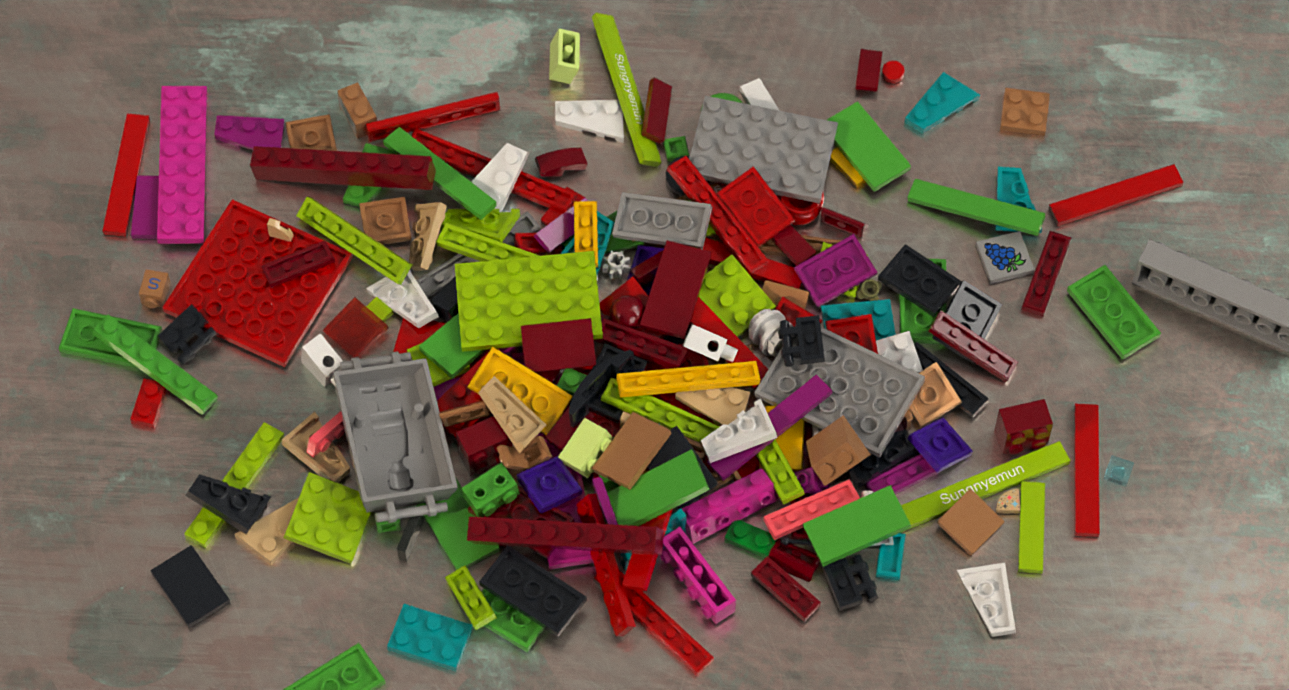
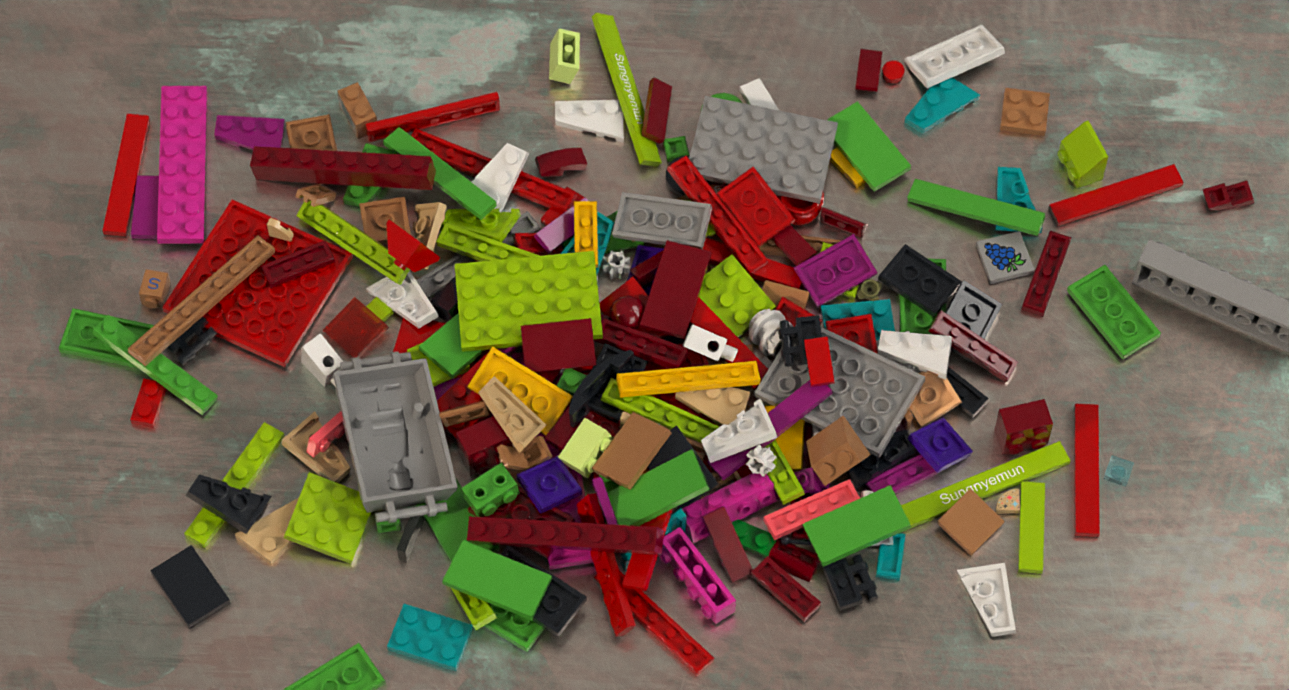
(201, 300): none -> medium nougat tile
(313, 194): none -> medium nougat tile
(407, 249): none -> red slope
(497, 579): none -> bright green tile
(727, 544): none -> dark red tile
(761, 460): none -> white gear
(819, 361): none -> red tile
(921, 350): none -> white wing
(954, 56): none -> white tile
(1083, 155): none -> lime slope
(1228, 197): none -> dark red slope

